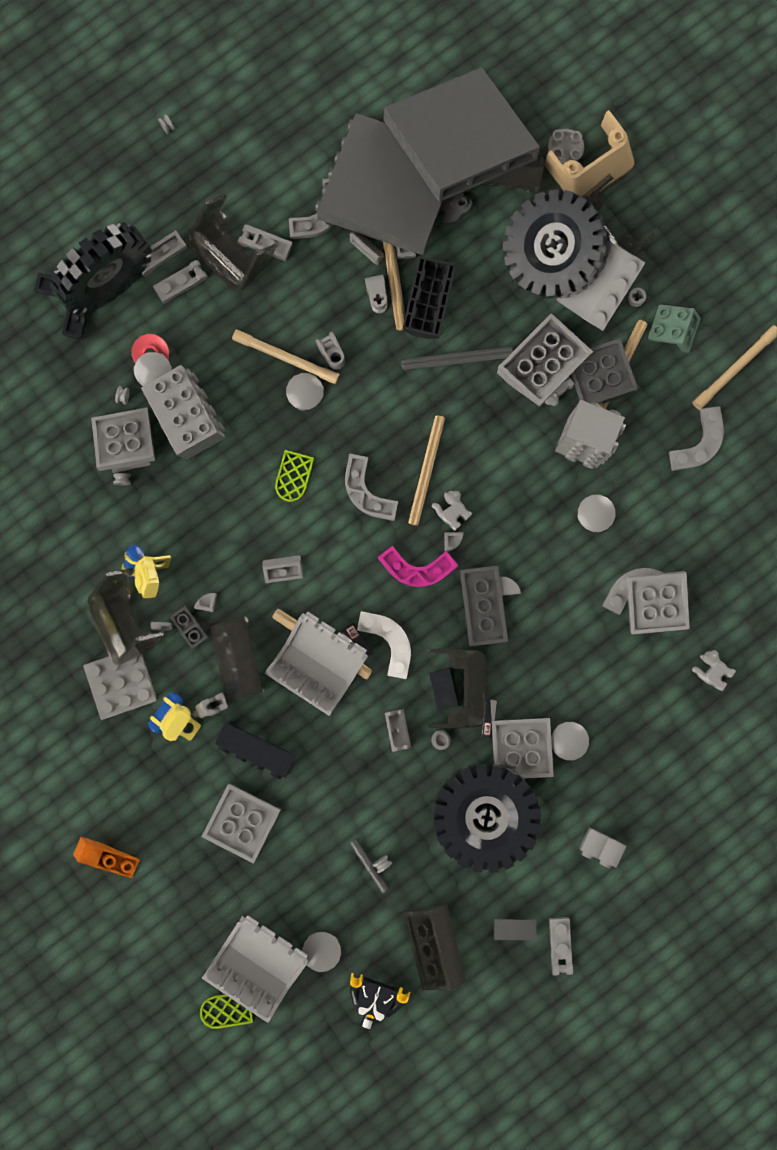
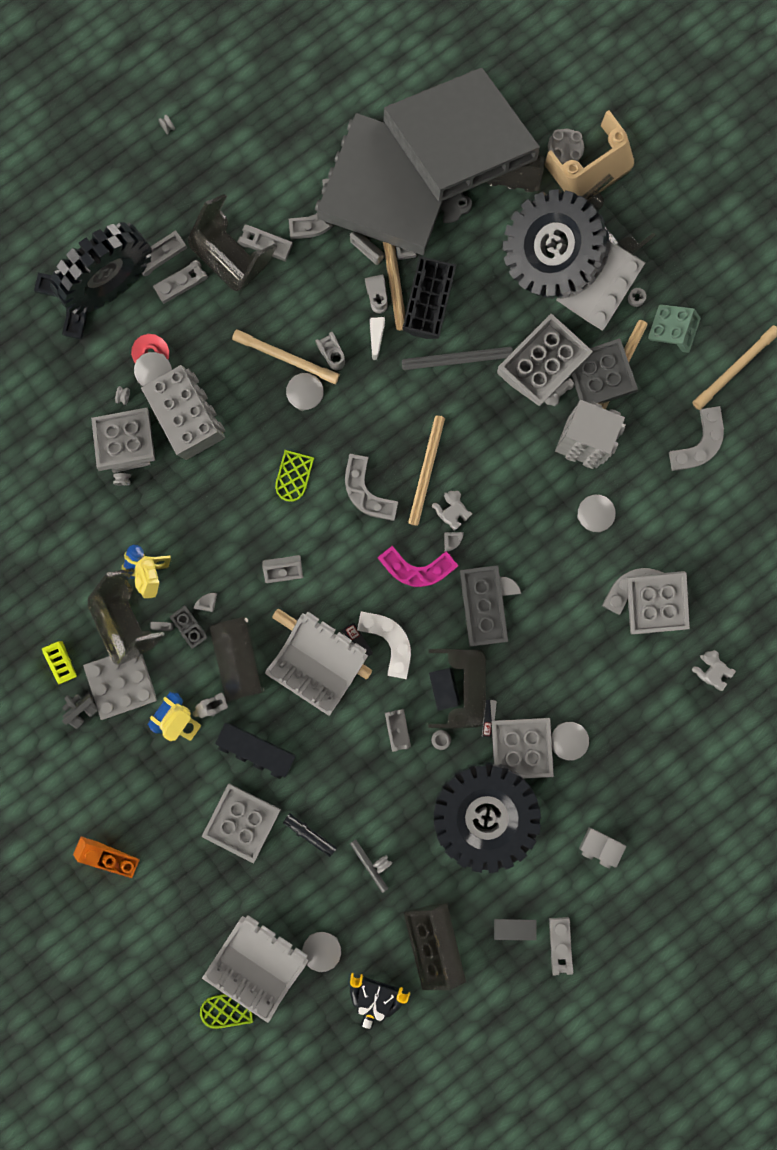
(53, 665): none -> neon yellow slope
(72, 716): none -> dark grey hips
(301, 829): none -> black pin
(376, 330): none -> white slope

